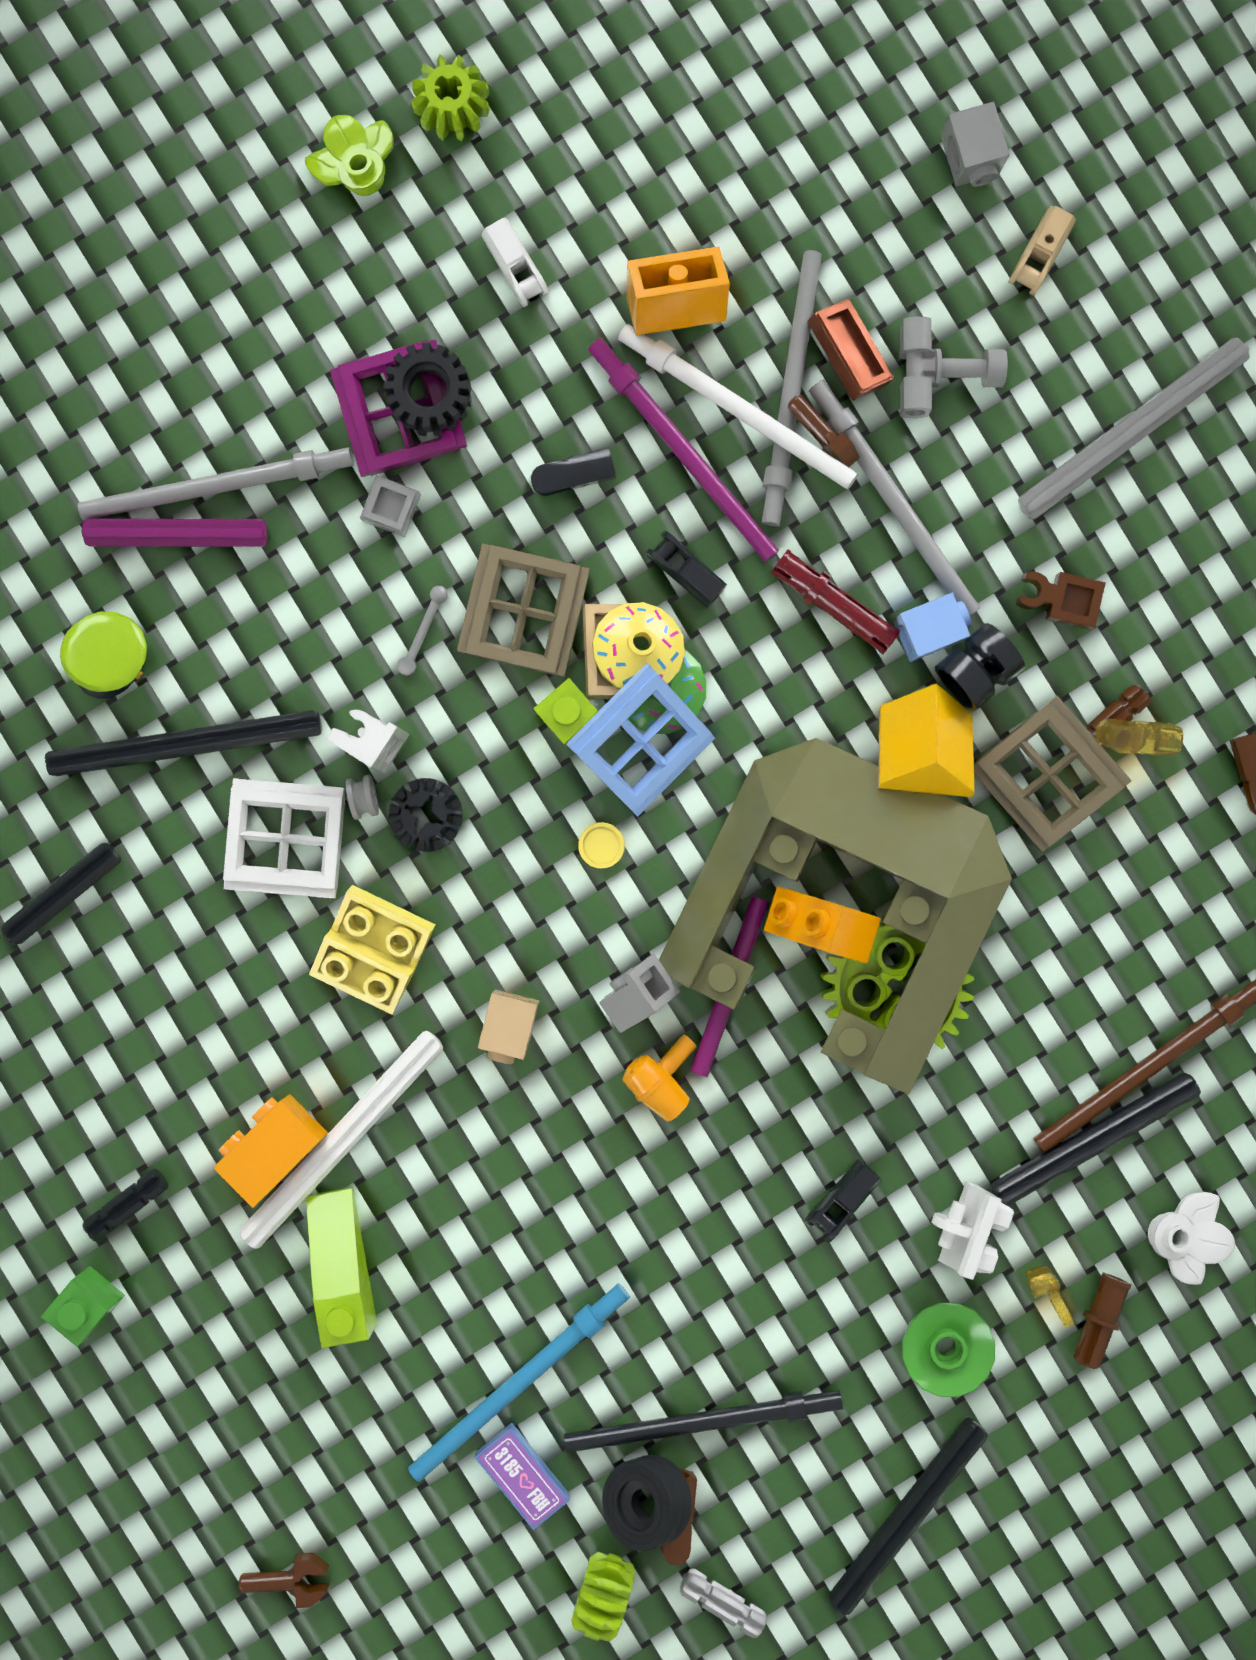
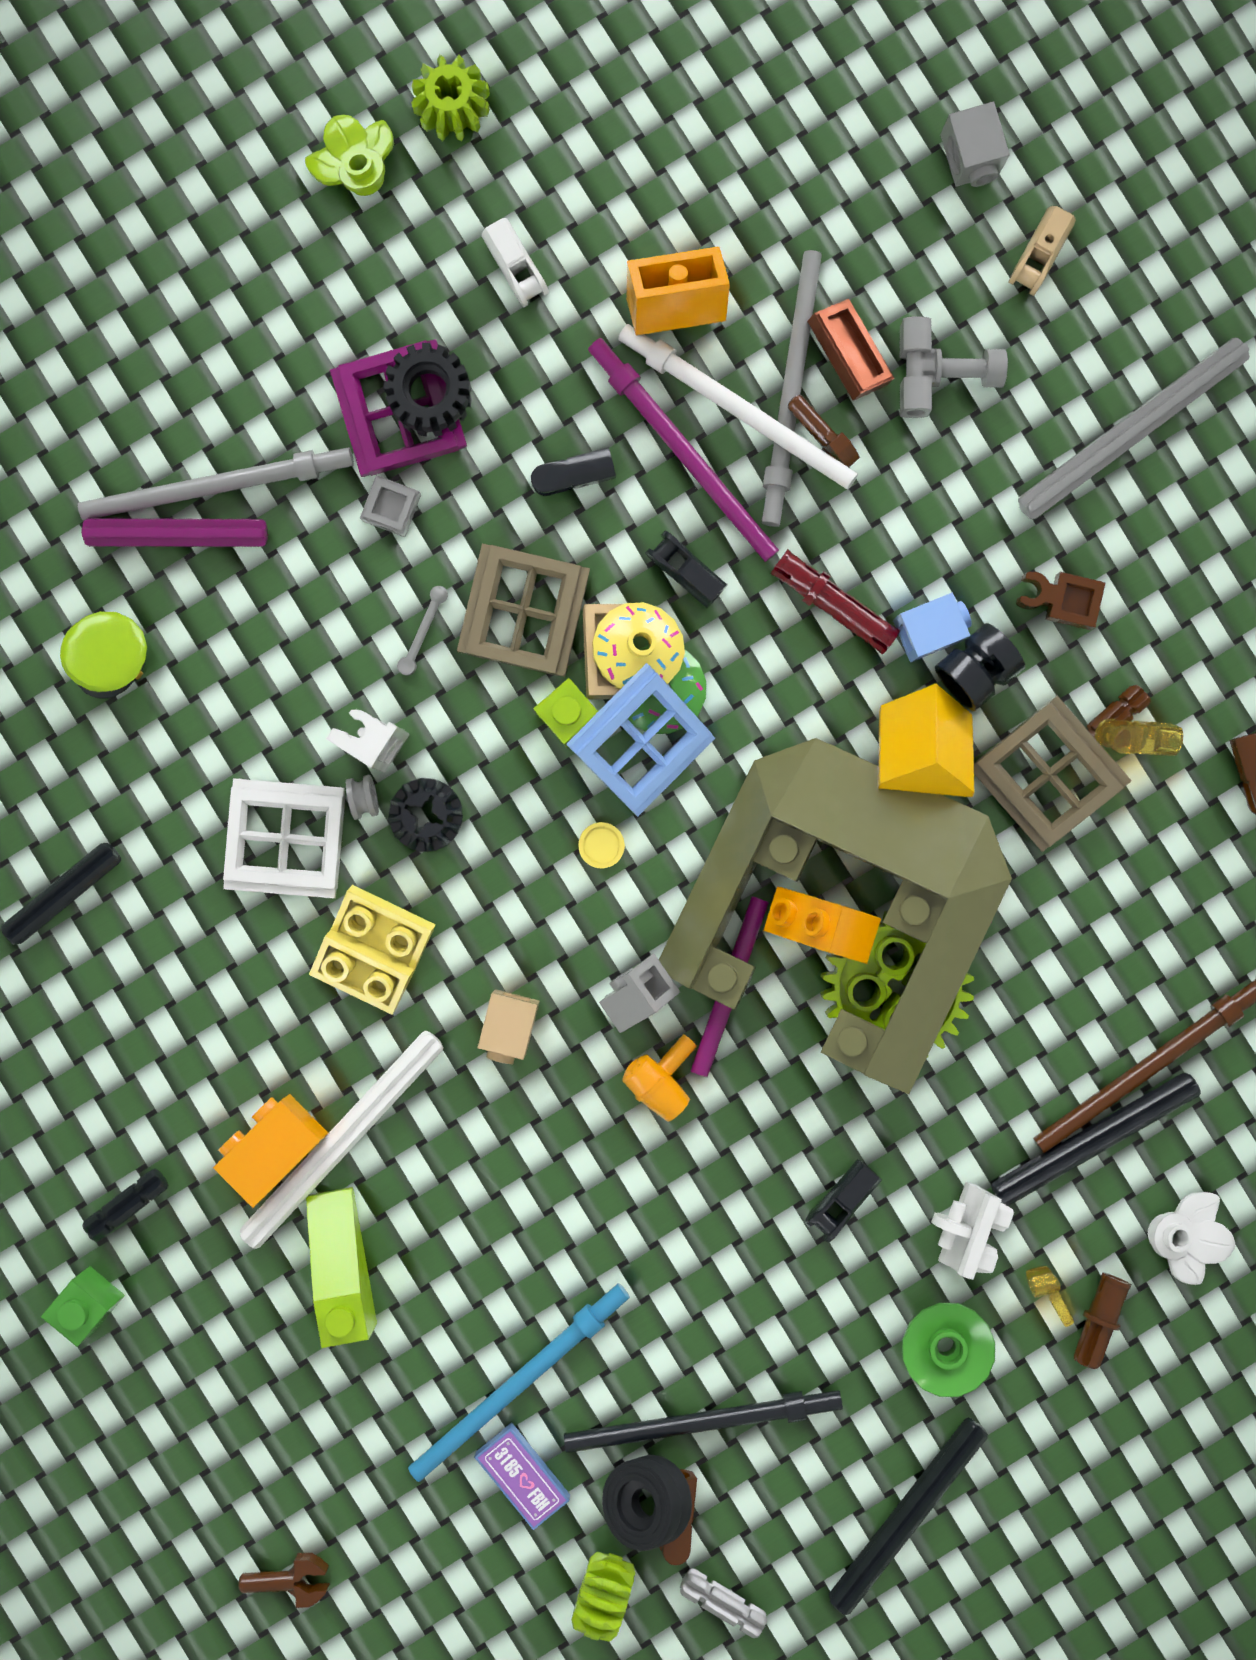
(183, 743): black axle -> none
(844, 421): light grey bar -> none

